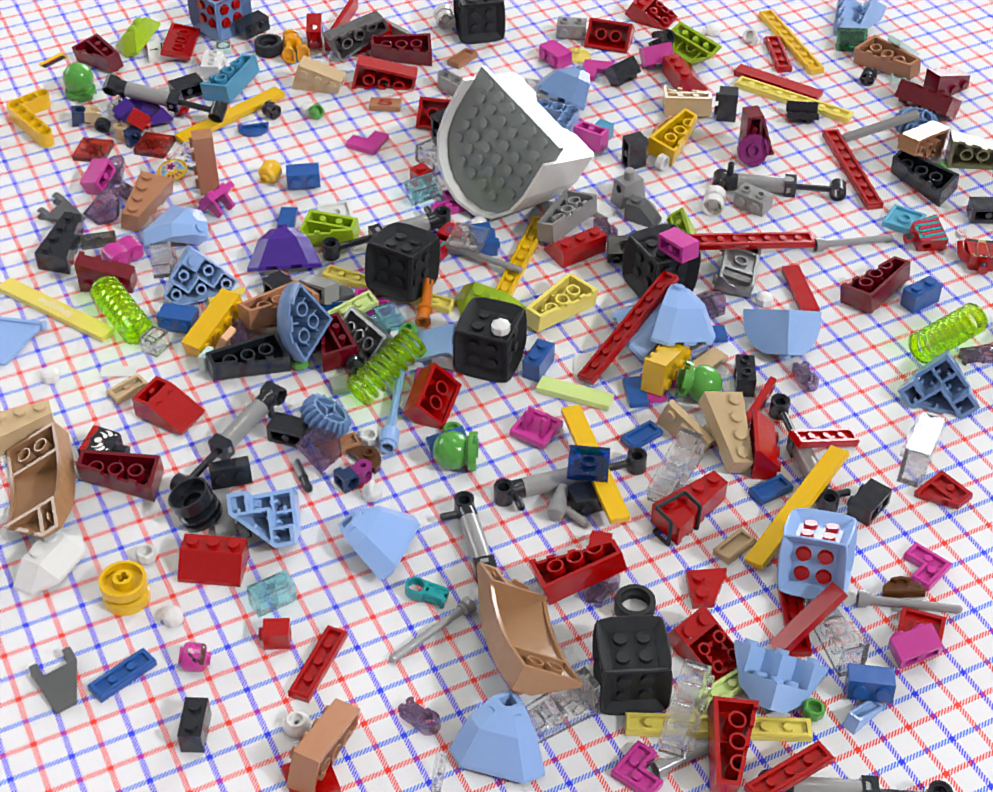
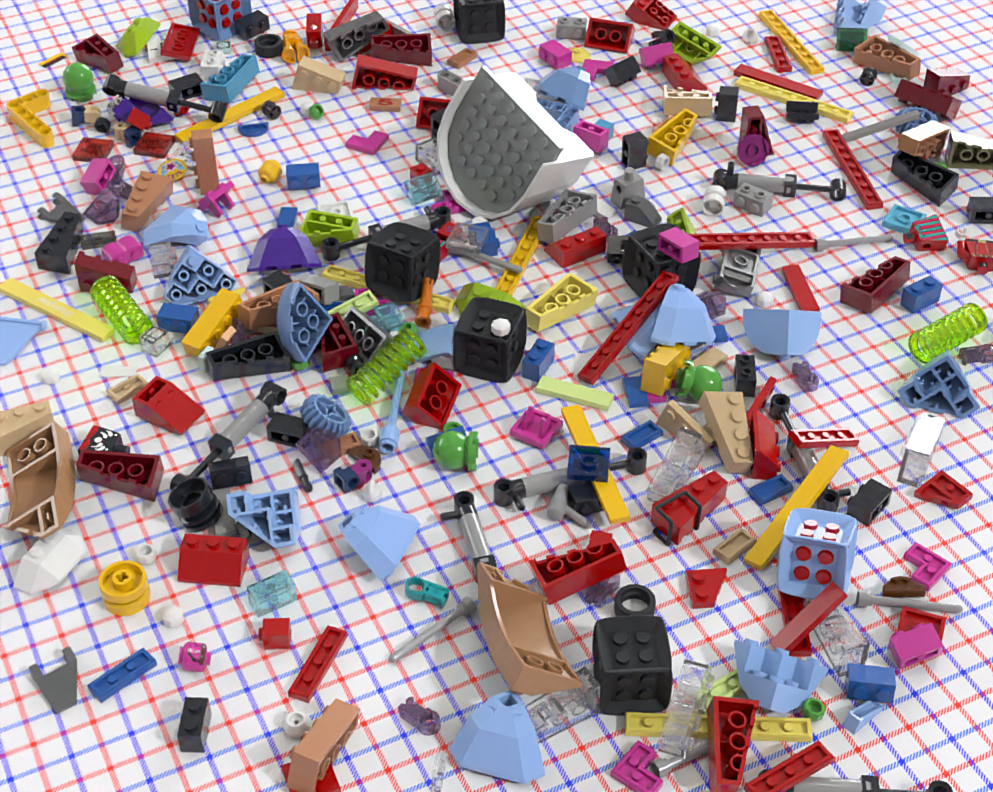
(704, 641): red slope -> none

